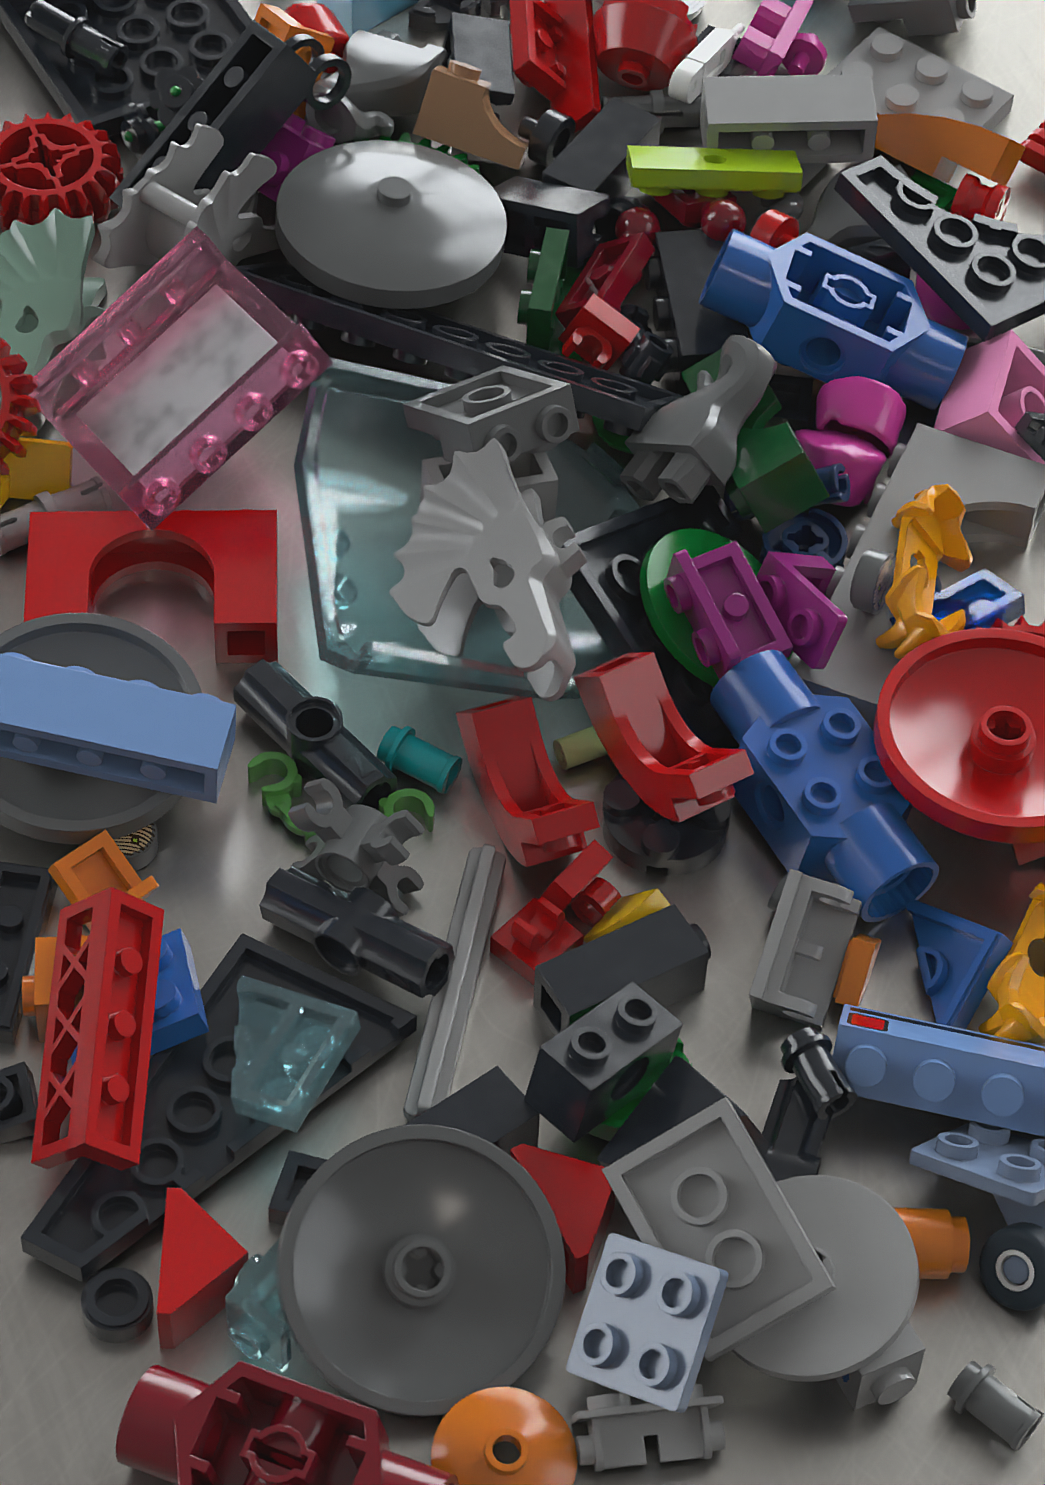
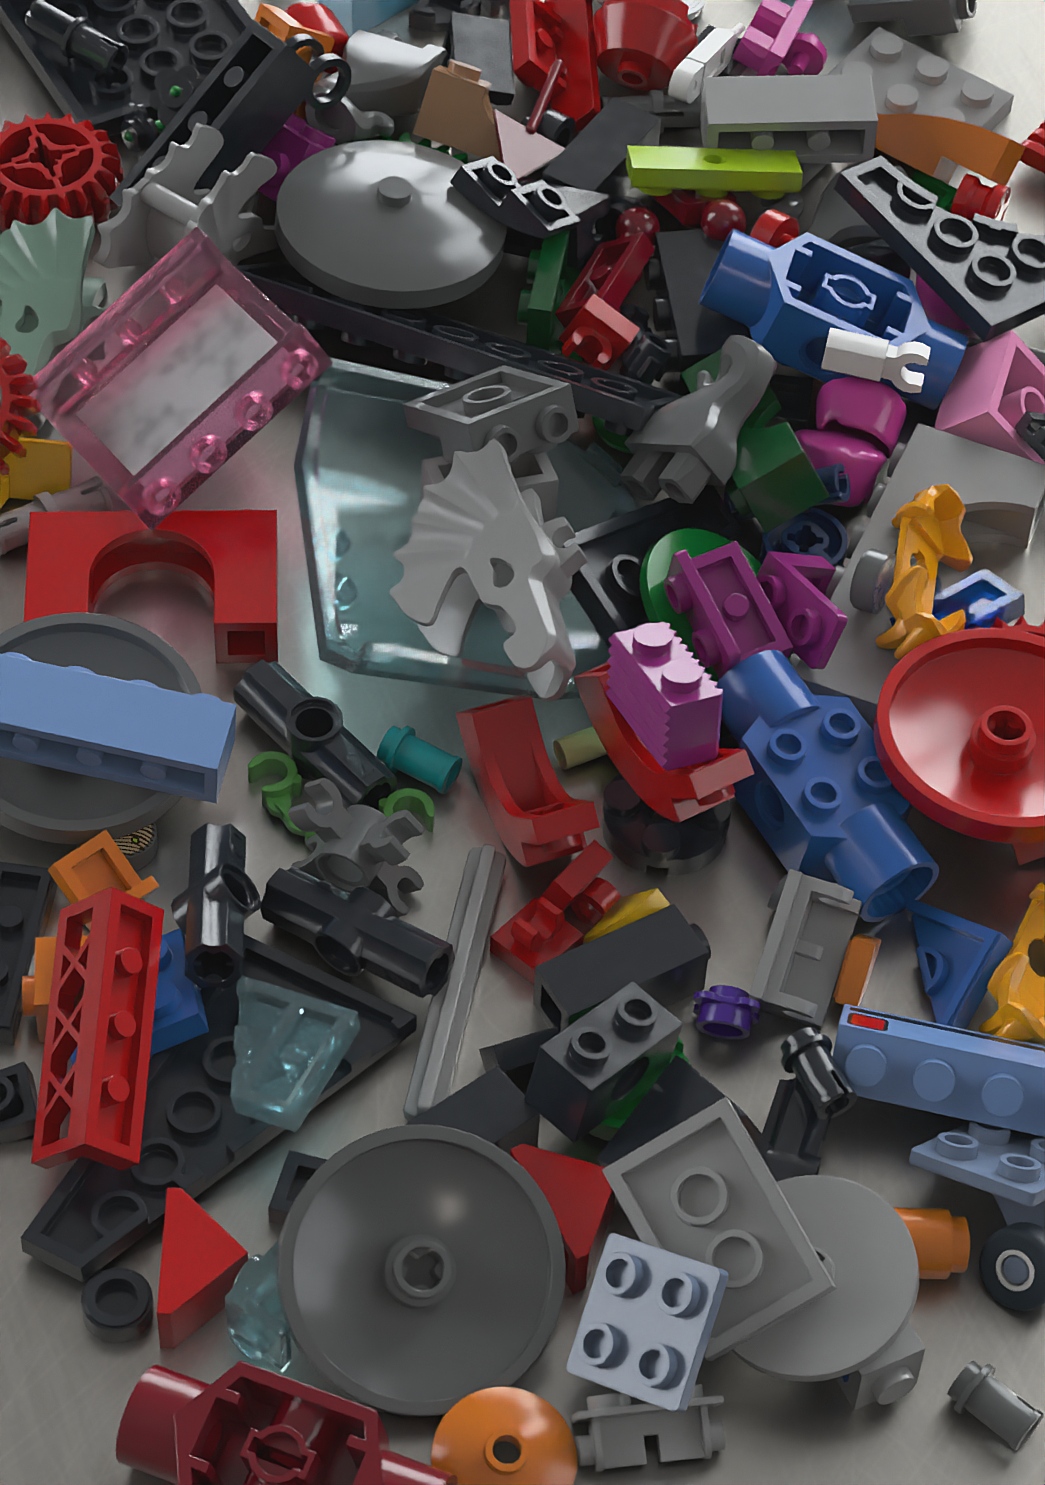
(215, 906): none -> black piece
(516, 1051): none -> black tile
(521, 145): none -> piece
(529, 208): none -> black slope
(665, 695): none -> magenta brick
(725, 1012): none -> dark purple plate
(875, 359): none -> white bar

